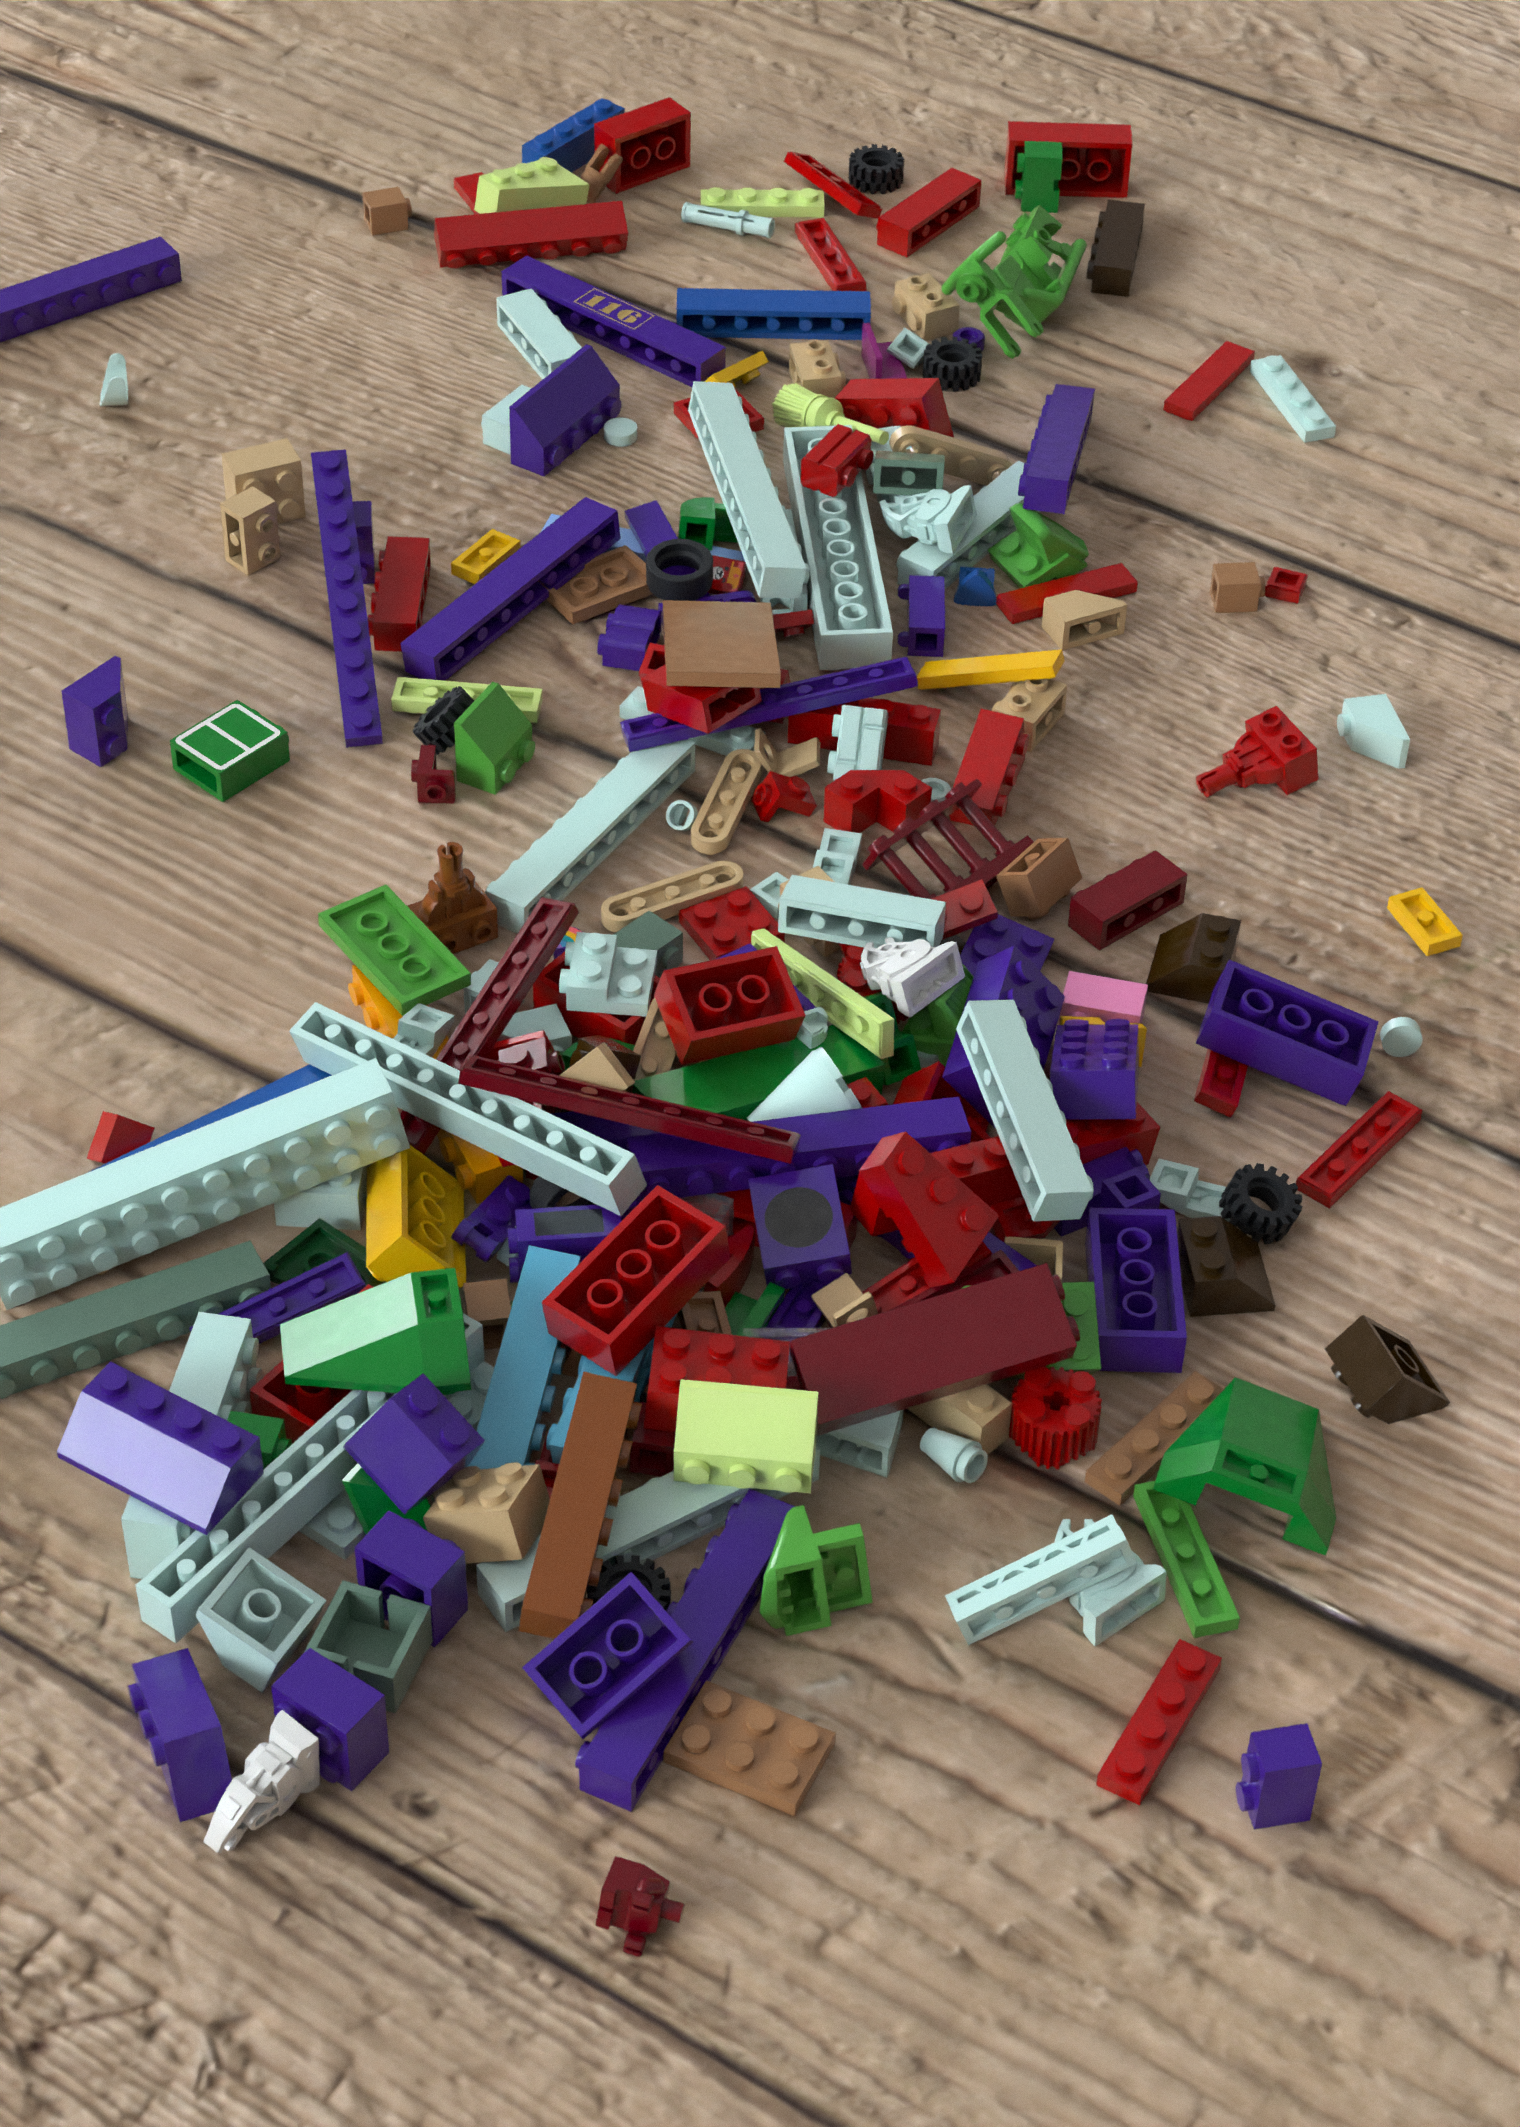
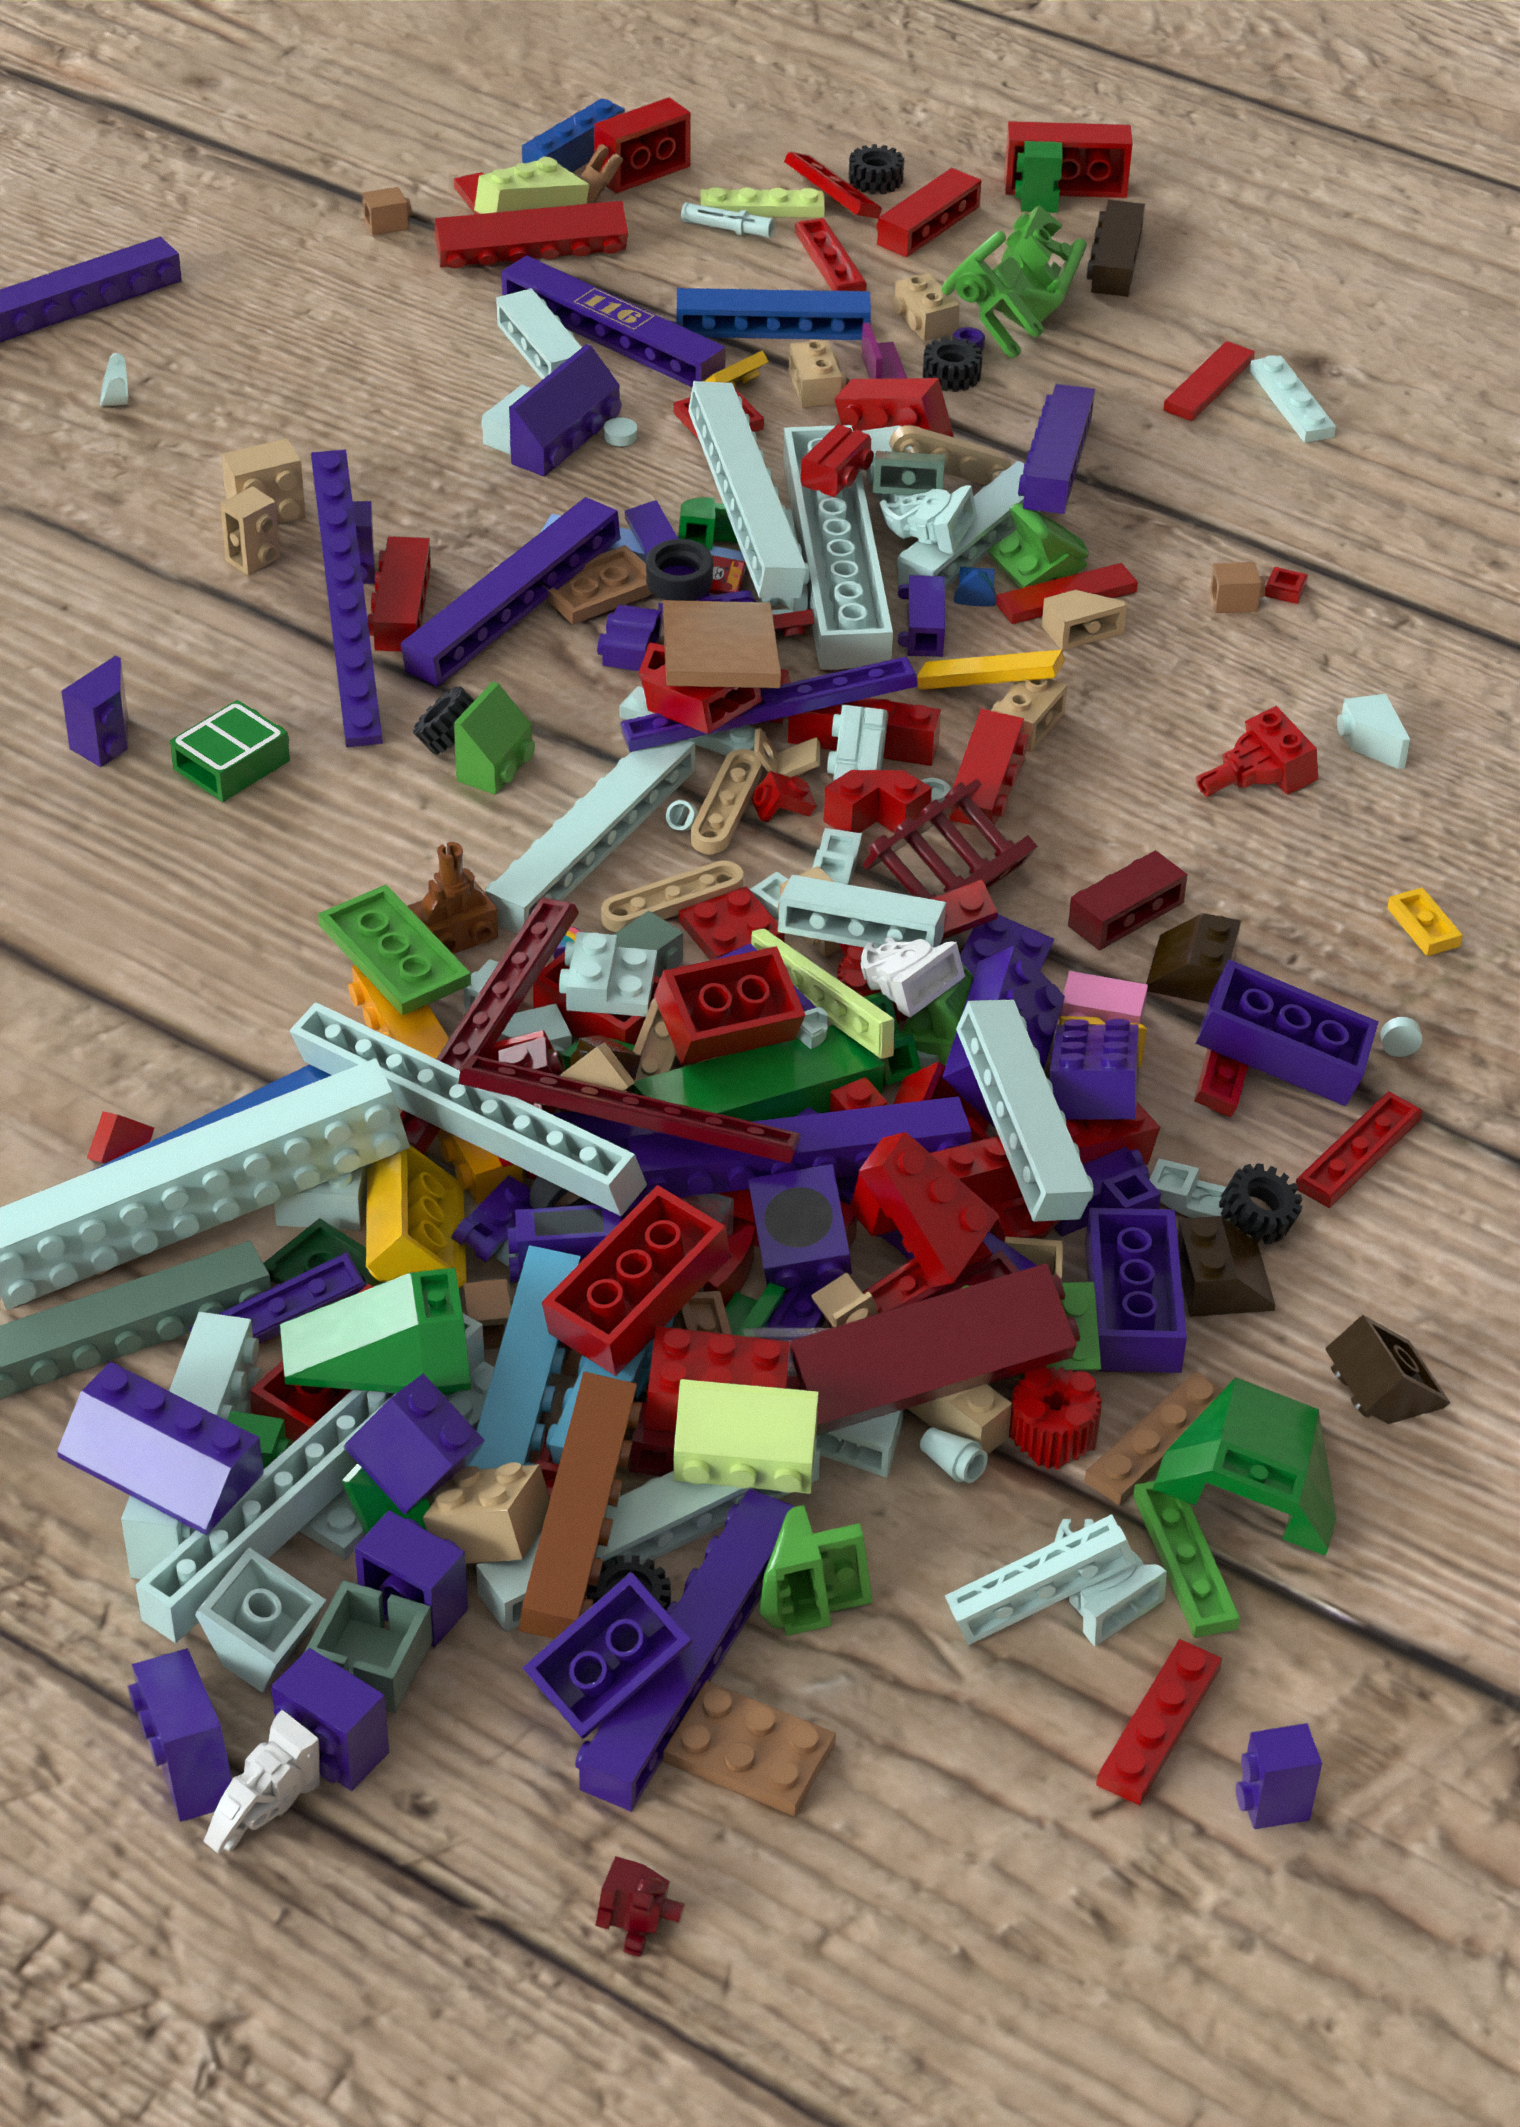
(417, 694): yellowish green plate -> none
(424, 1028): light aqua slope -> none
(432, 783): dark red bracket -> none
(484, 556): yellow plate -> none
(802, 408): yellowish green piece -> none
(809, 1089): light aqua cone -> none
(908, 348): light aqua slope -> none
(1039, 877): medium nougat brick -> none

